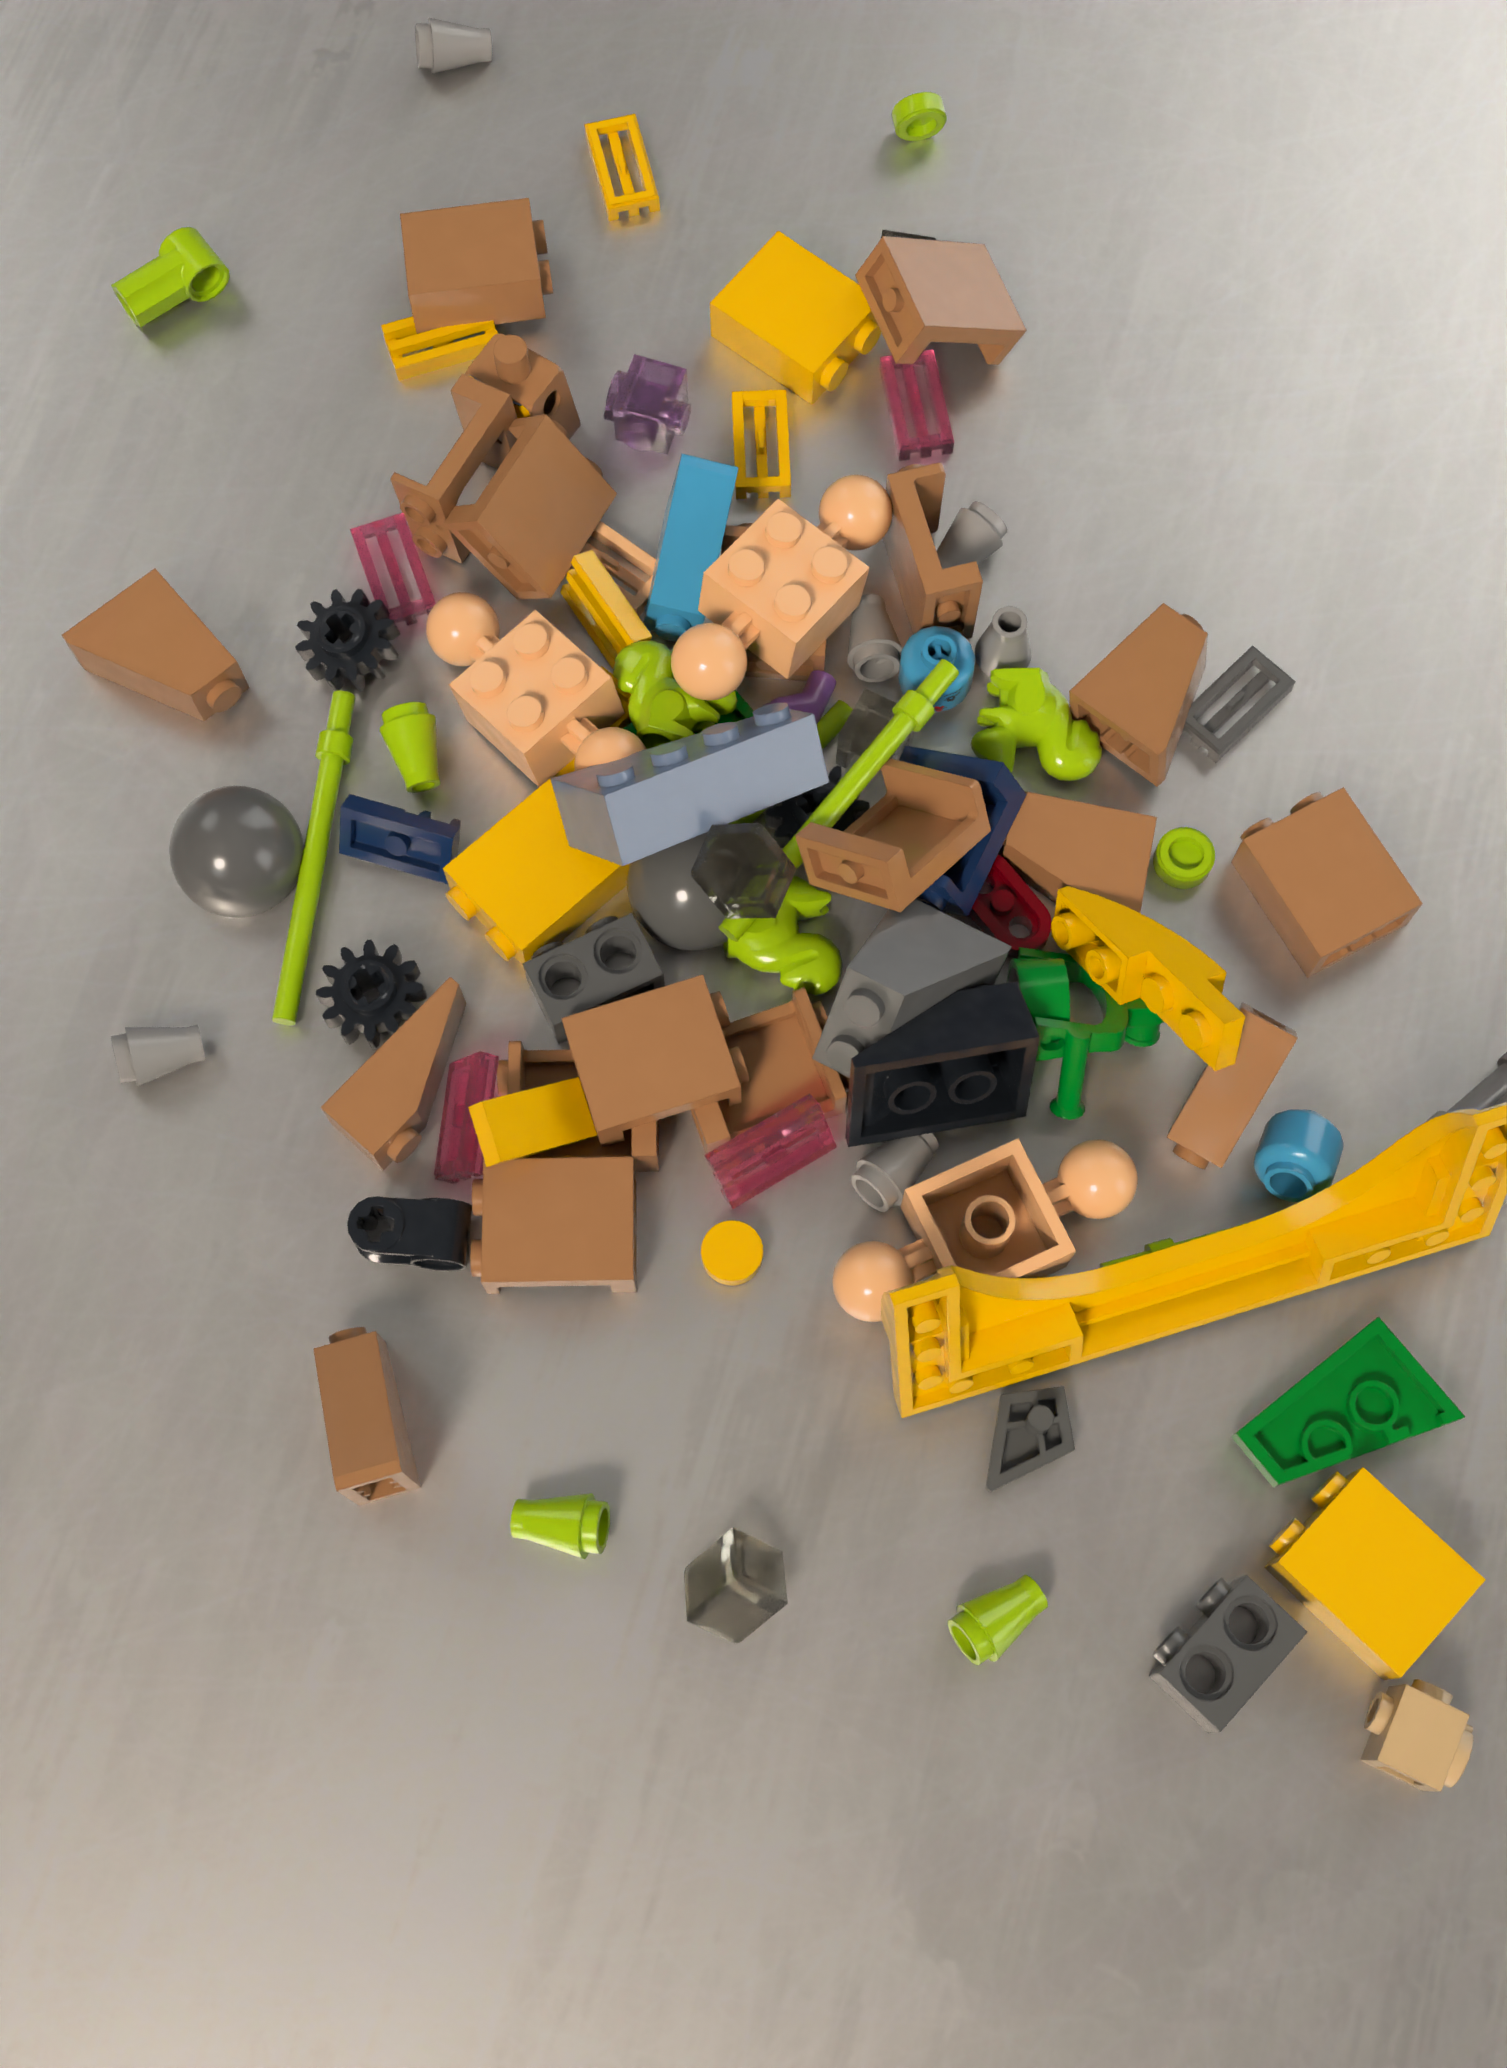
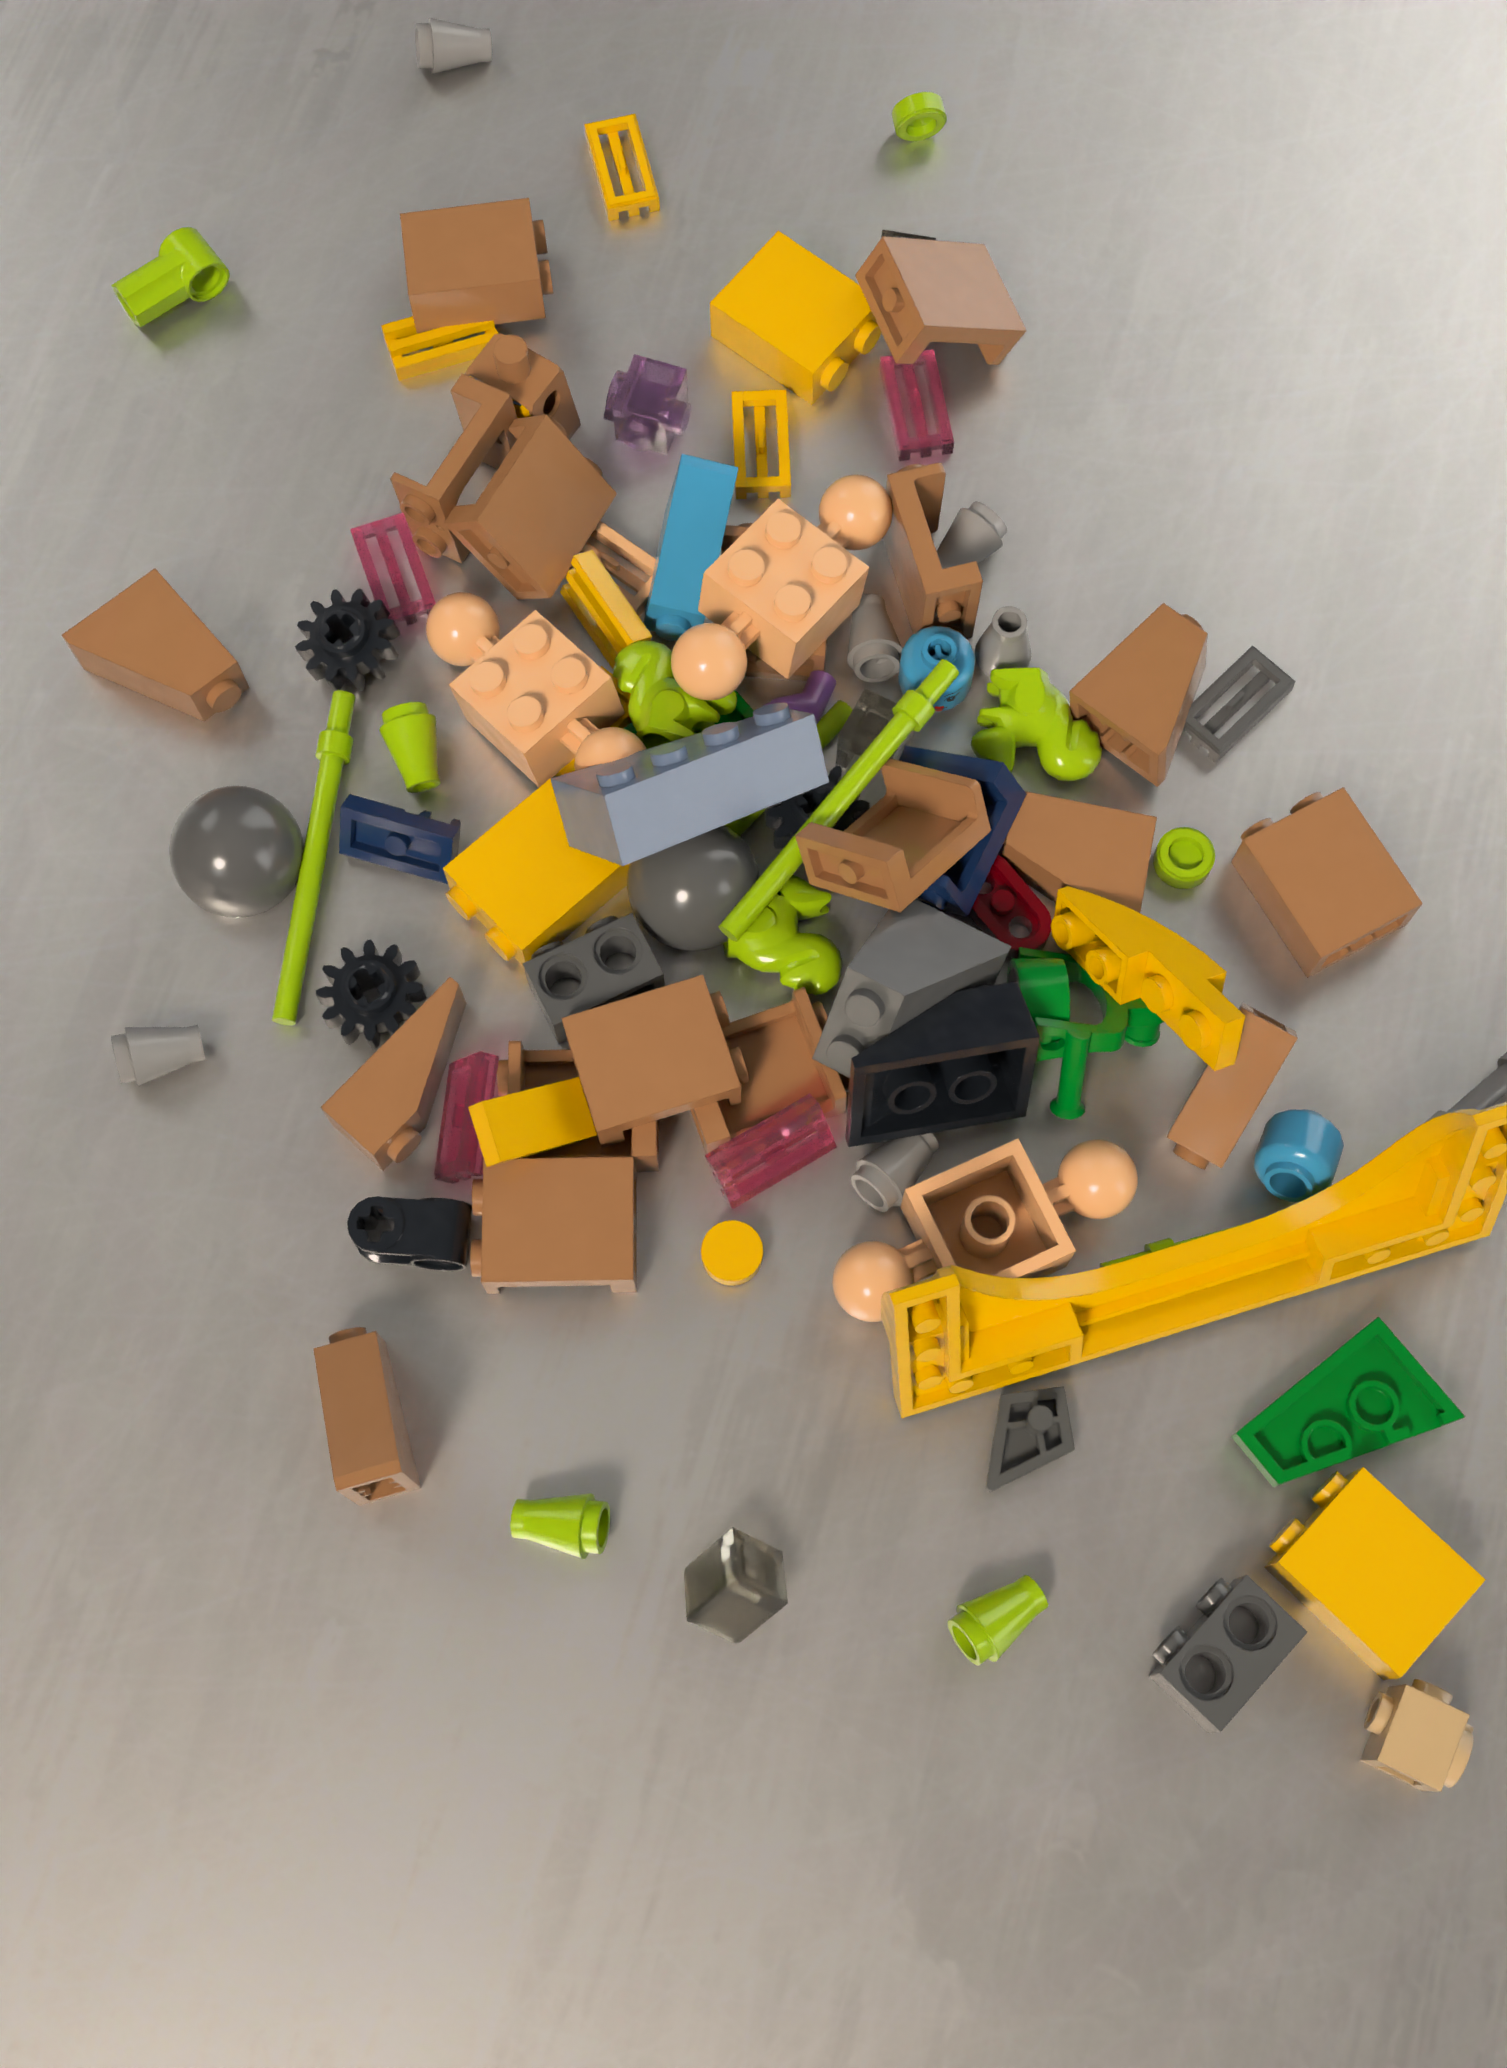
(743, 871): clear smoke panel -> none

